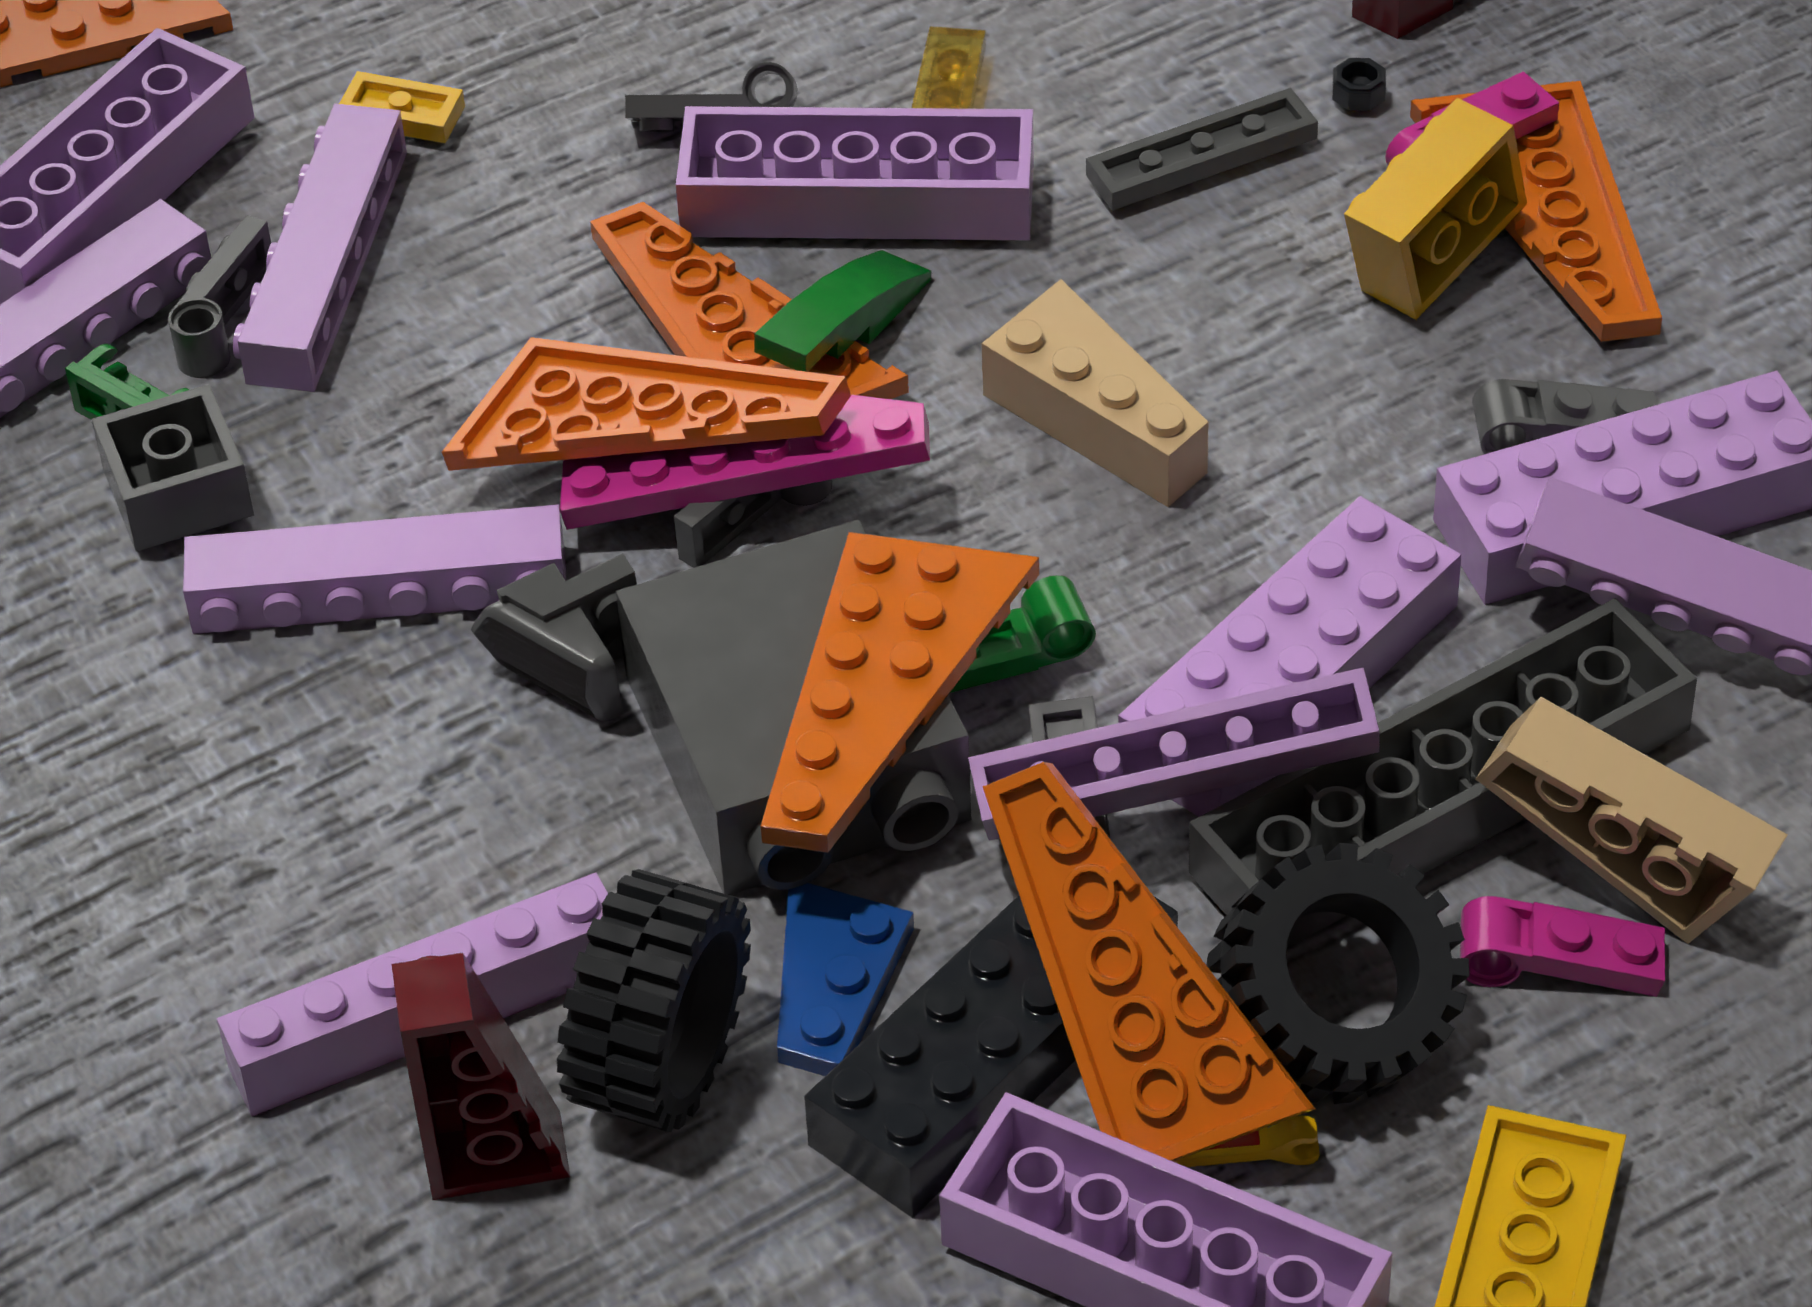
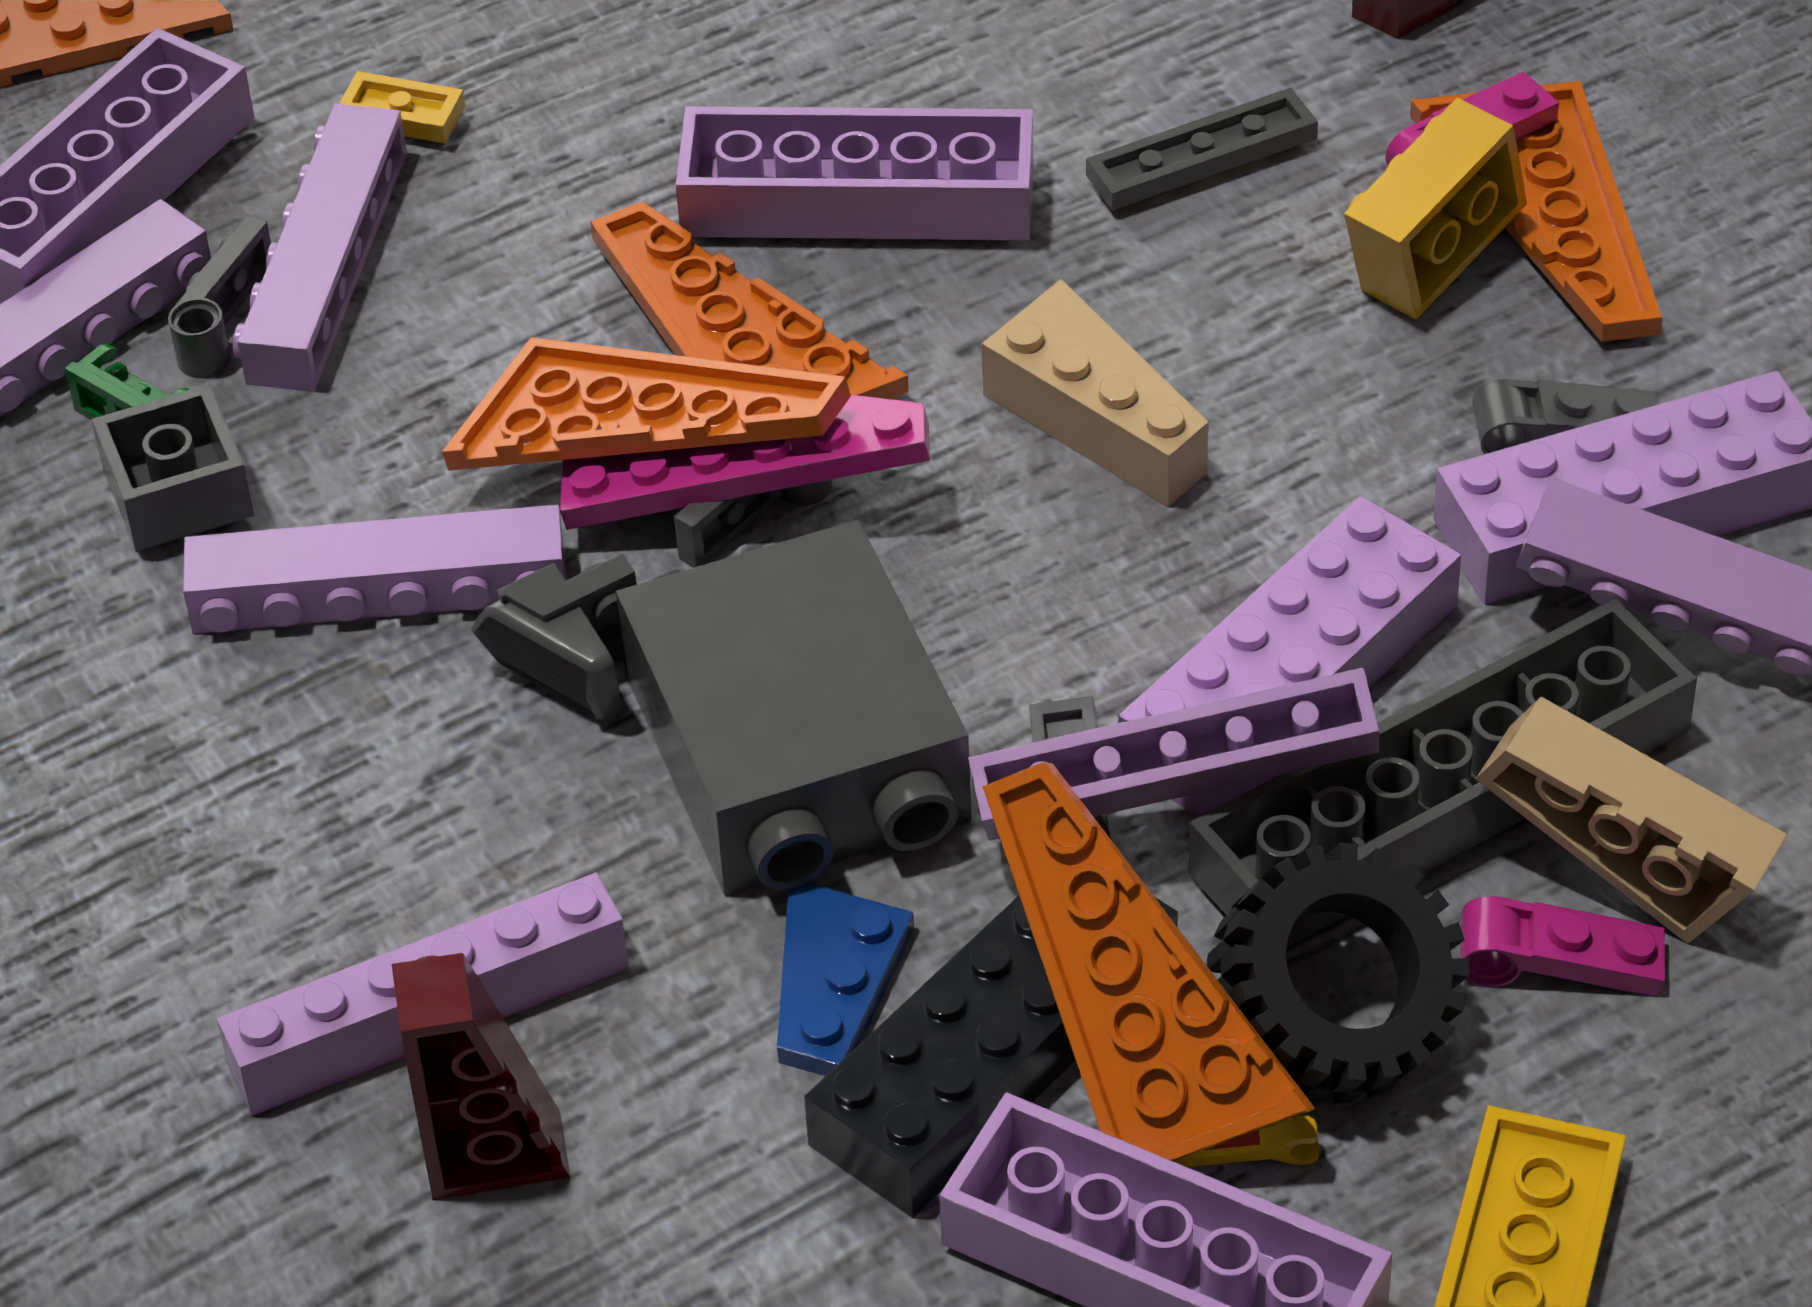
(653, 1000): black tyre -> none
(660, 111): dark grey plate -> none
(840, 309): green slope -> none
(883, 662): orange wing -> none
(950, 68): clear yellow plate -> none
(1041, 632): green plate -> none
(1359, 84): black tile -> none

